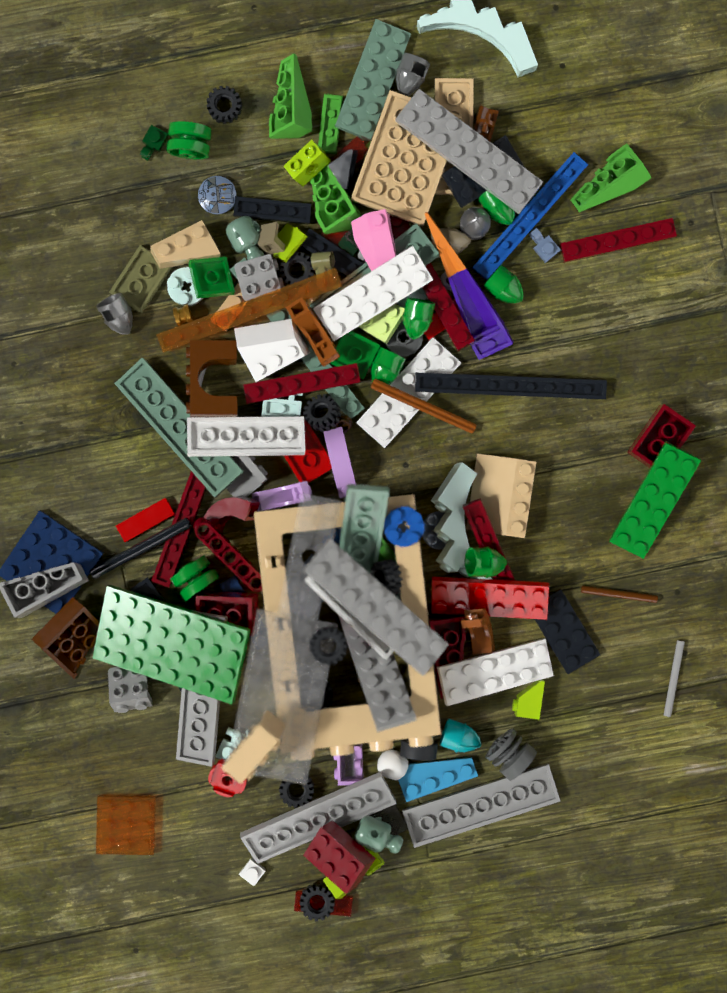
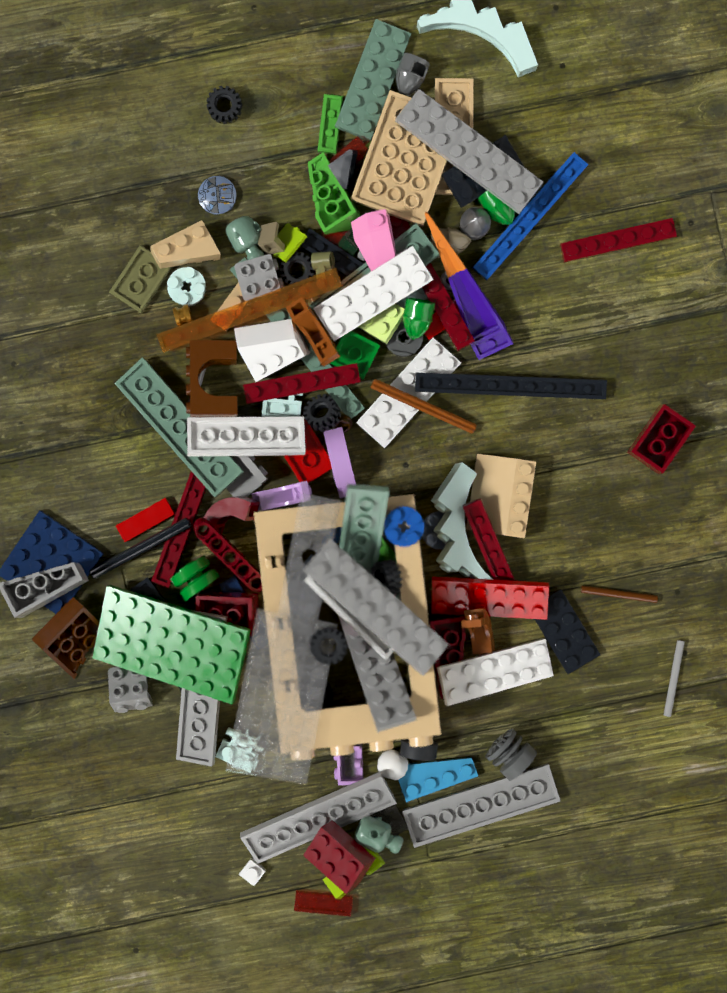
(116, 313): flat silver helmet -> none
(125, 825): clear orange plate -> none
(153, 140): dark green plate -> none
(189, 140): green wheel -> none
(211, 277): green plate -> none
(219, 782): plate -> none
(254, 748): tan wedge -> none
(272, 210): black plate -> none
(292, 110): bright green wedge -> none
(293, 800): black tyre -> none
(307, 163): lime brick -> none
(312, 912): black tyre -> none
(386, 366): green helmet -> none
(459, 737): teal helmet -> none
(484, 562): green helmet -> none
(485, 122): reddish brown hips -> none
(505, 286): green helmet -> none
(529, 701): lime slope -> none
(546, 247): sand blue plate -> none
(619, 176): bright green wedge -> none
(655, 499): green plate -> none

